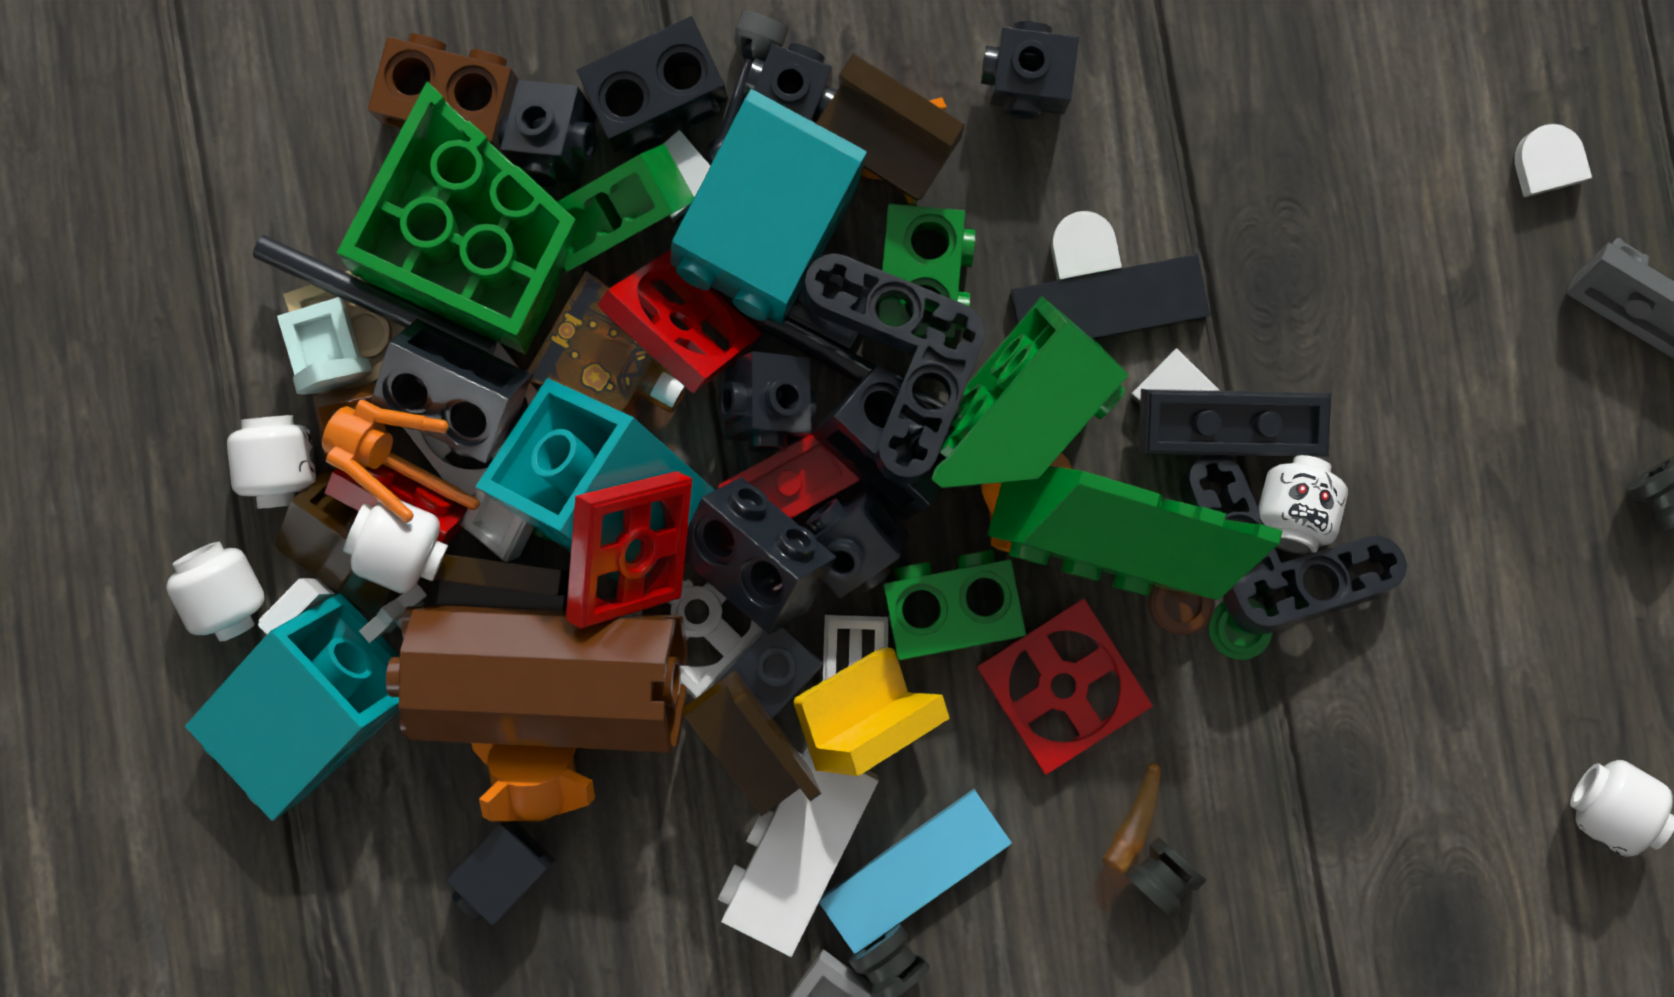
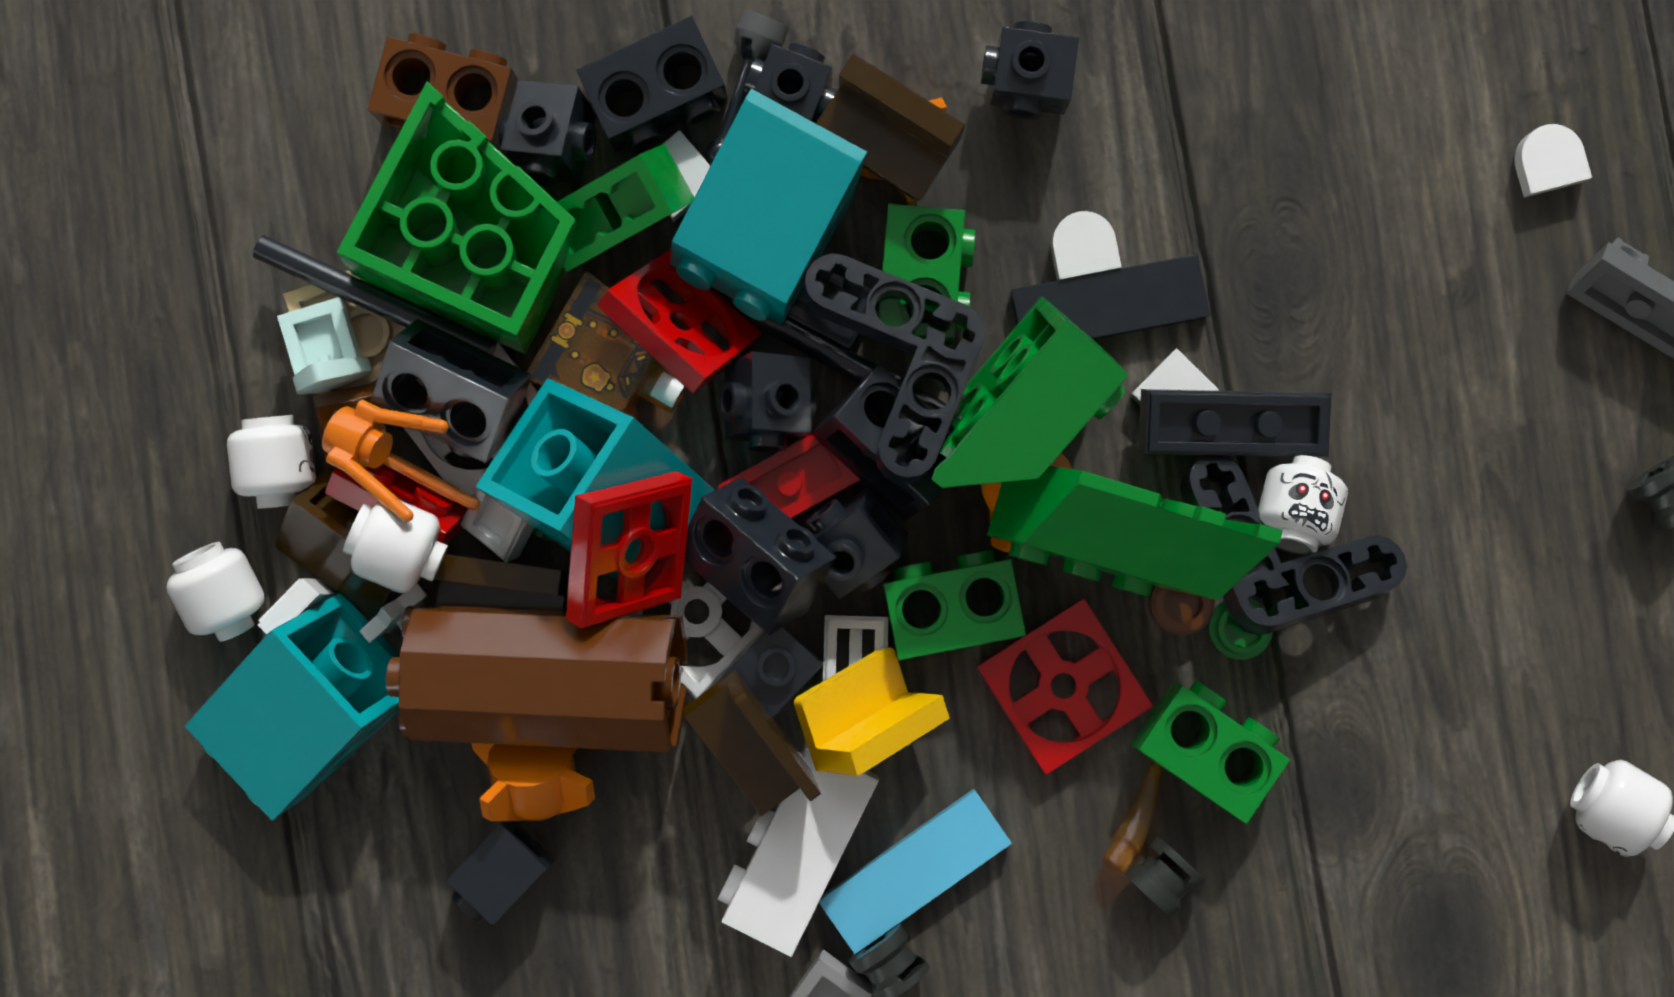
(1203, 760): none -> green brick

